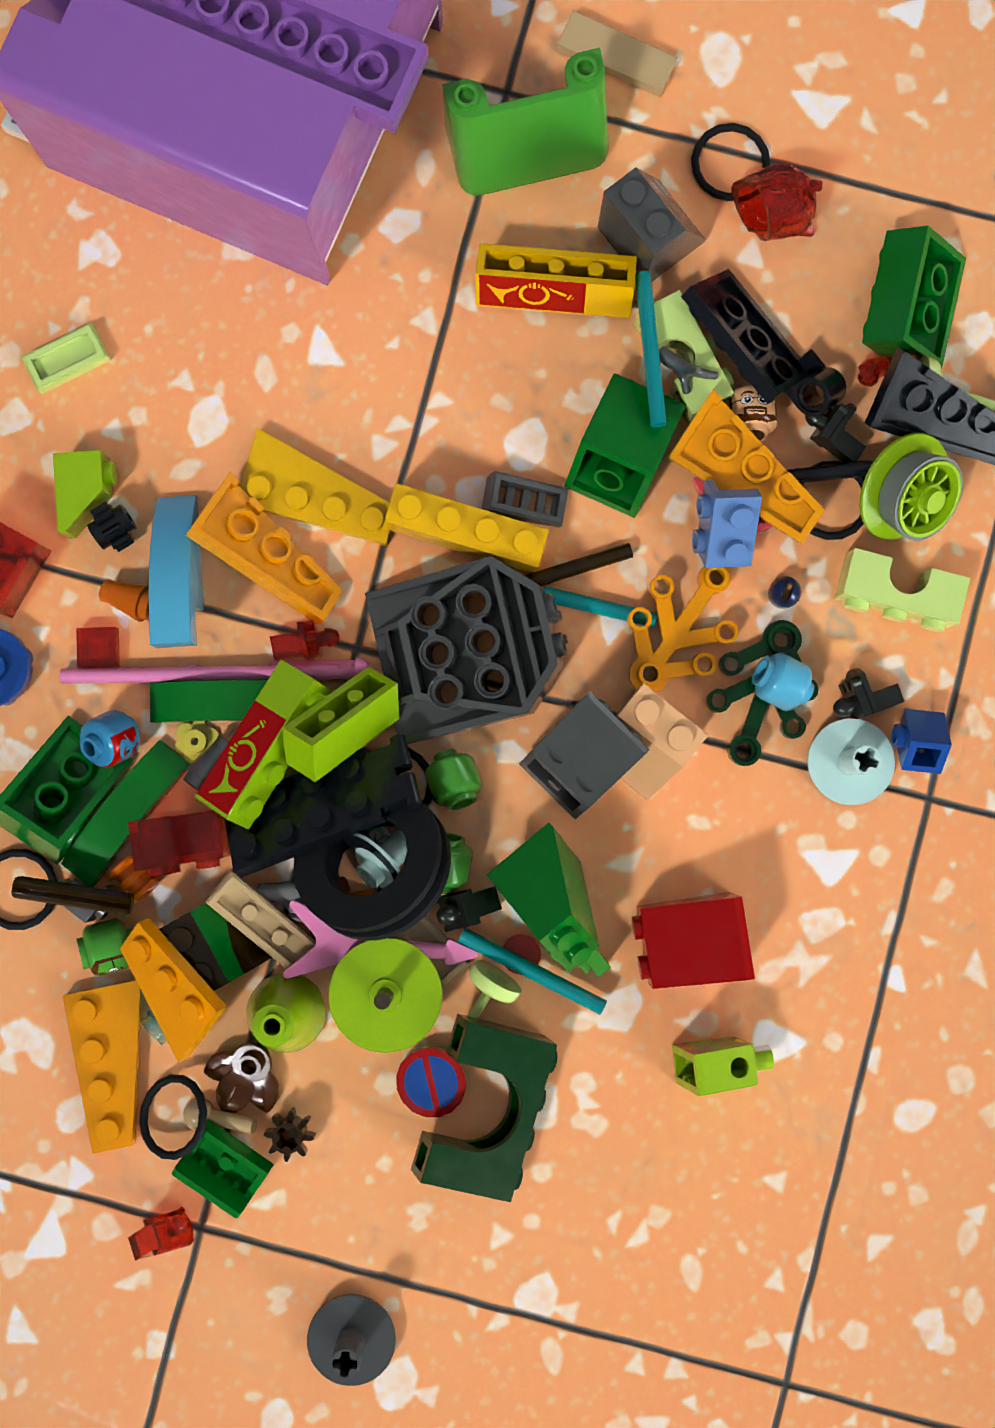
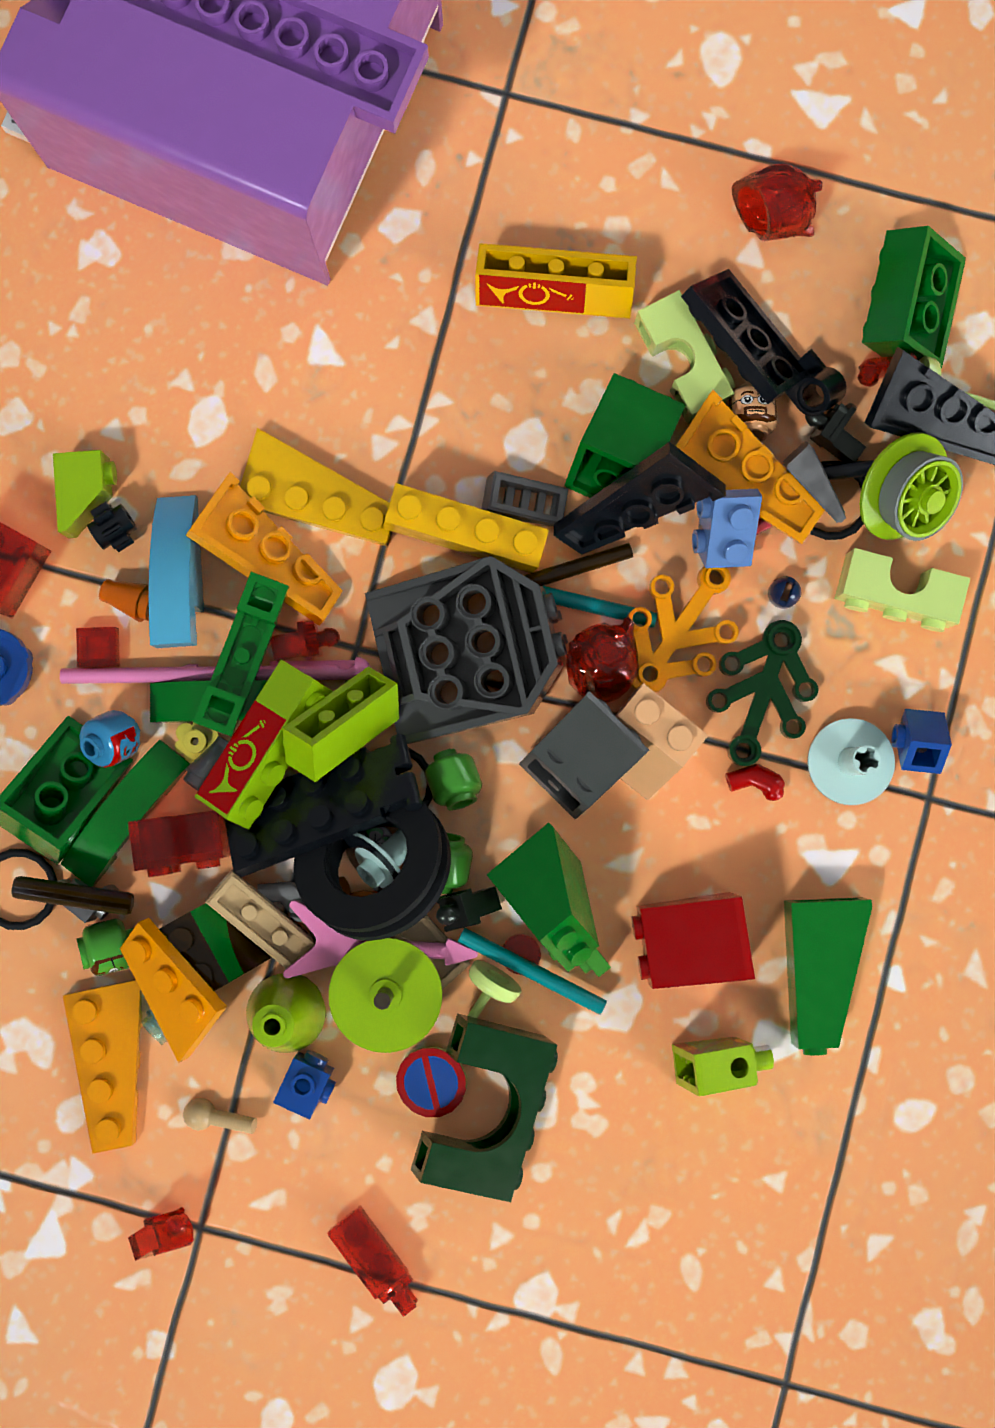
(66, 358): yellowish green tile -> none
(133, 881): orange bush -> none
(202, 1118): black piece -> none
(223, 1170): green bracket -> none
(242, 654): none -> green slope
(242, 1083): reddish brown plate -> none
(291, 1145): dark brown gear -> none
(306, 1084): none -> blue brick
(351, 1339): dark grey piece -> none
(373, 1260): none -> clear red hinge
(528, 136): bright green windscreen -> none
(603, 660): none -> clear red helmet
(622, 54): tan tile -> none
(647, 223): dark grey slope -> none
(650, 349): teal piece -> none
(651, 489): none -> black wing
(683, 368): flat silver bar -> none
(709, 134): black piece -> none
(760, 777): none -> red arm
(783, 681): medium azure head -> none
(808, 470): none -> flat silver slope
(822, 967): none -> green slope
(859, 699): pearl dark grey piece -> none

